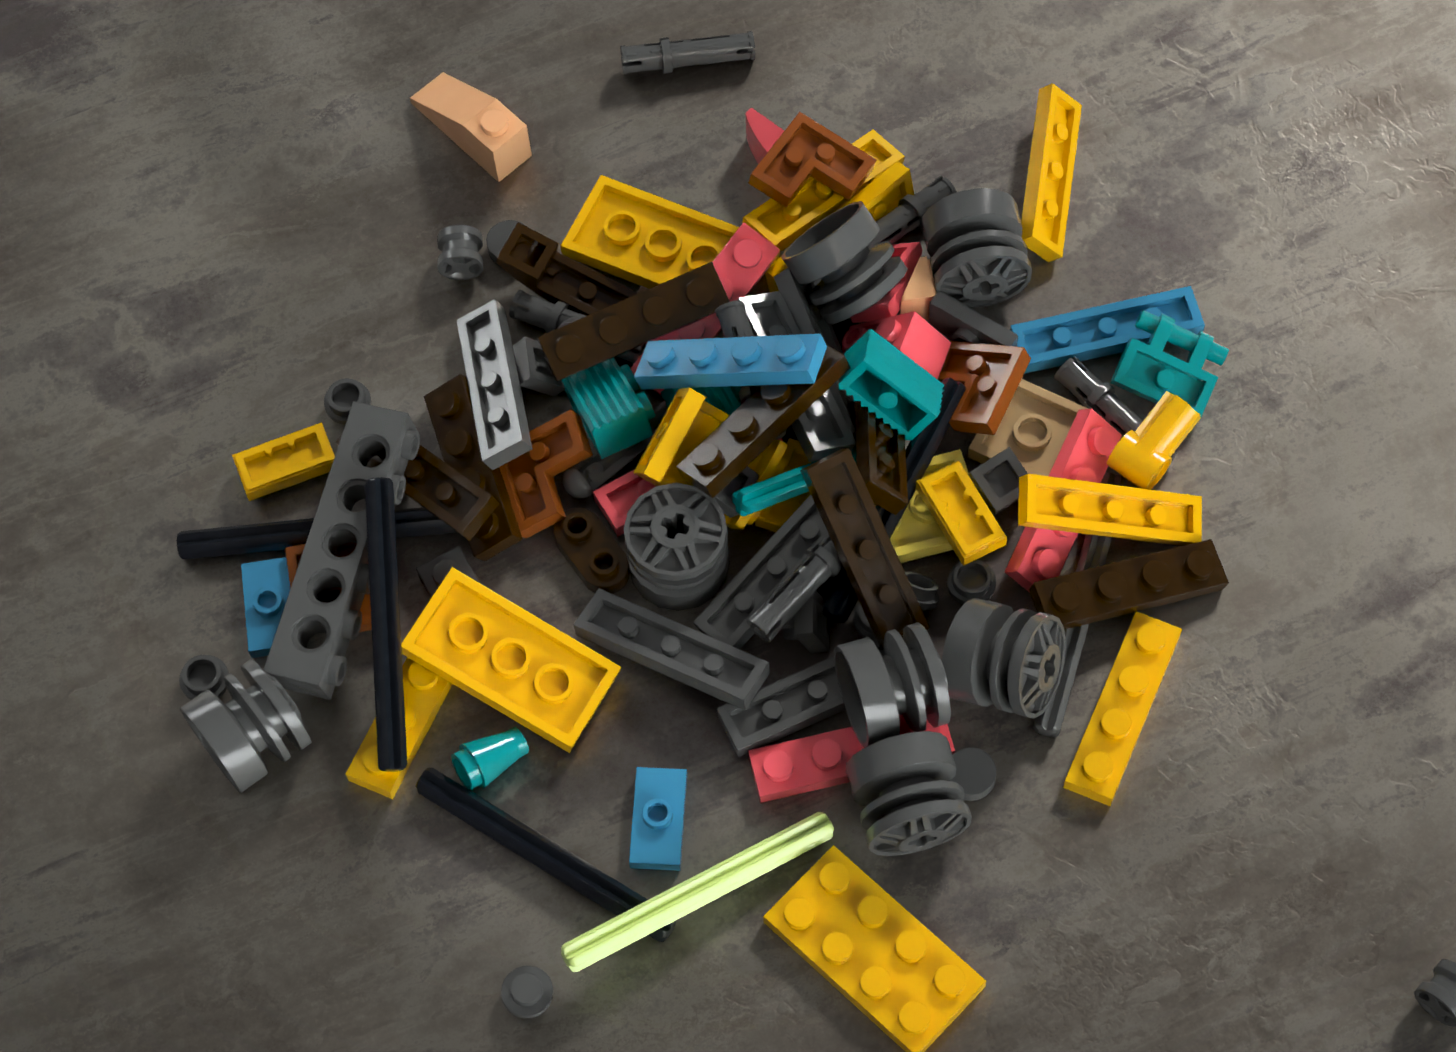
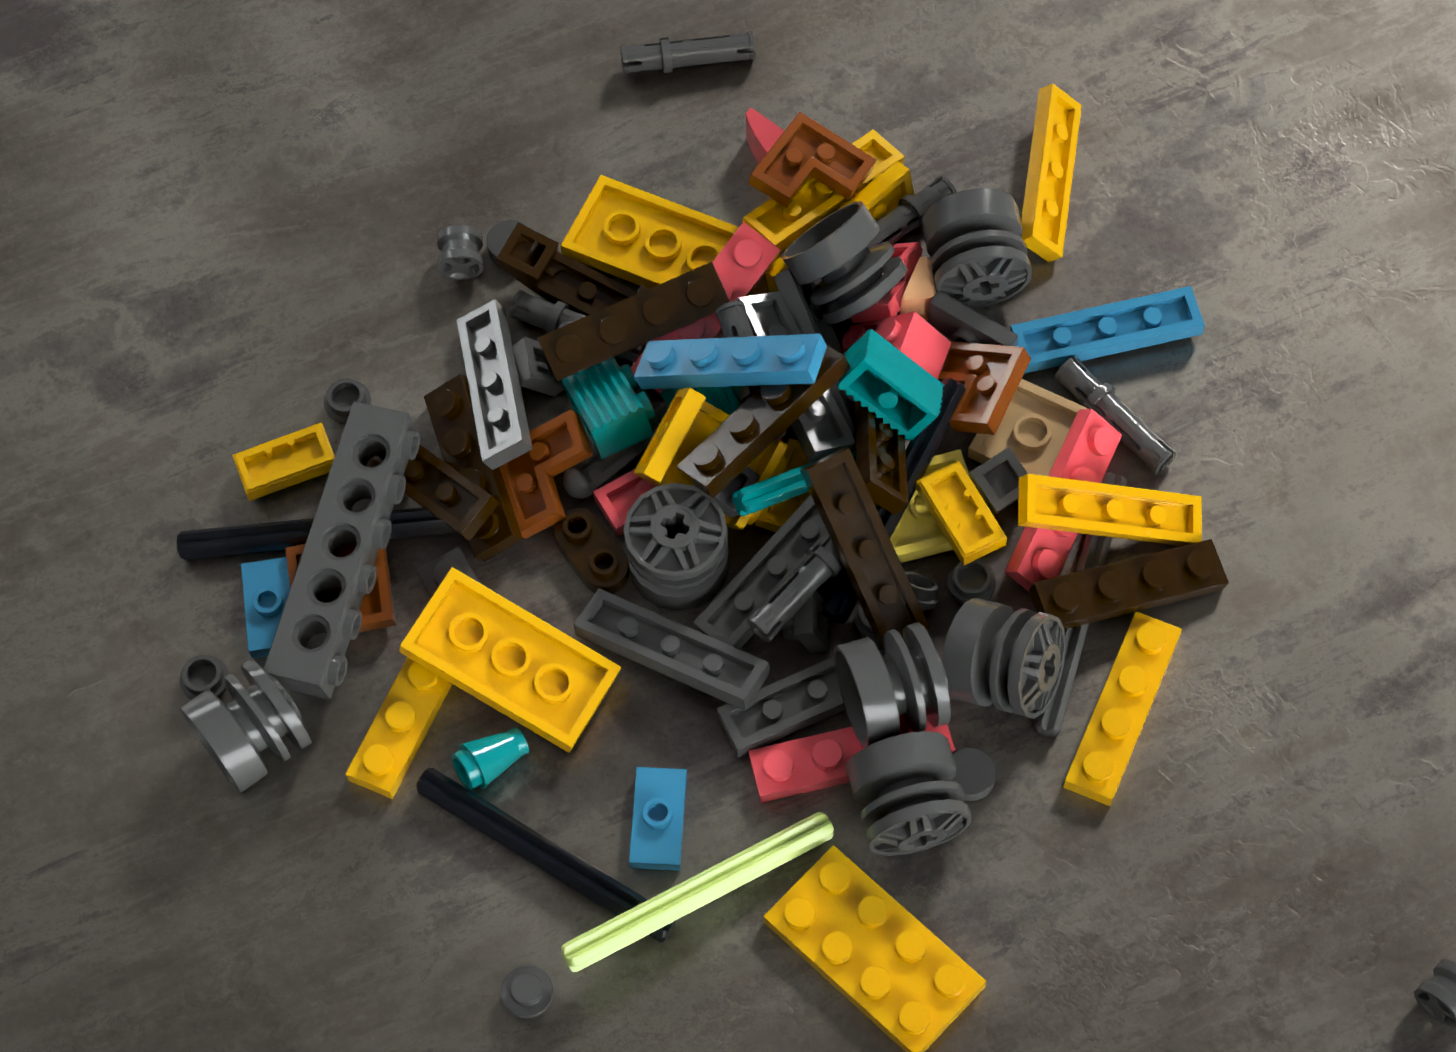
(385, 625): black axle -> none
(476, 124): light nougat slope -> none
(1147, 452): yellow piece -> none
(1151, 372): teal plate -> none

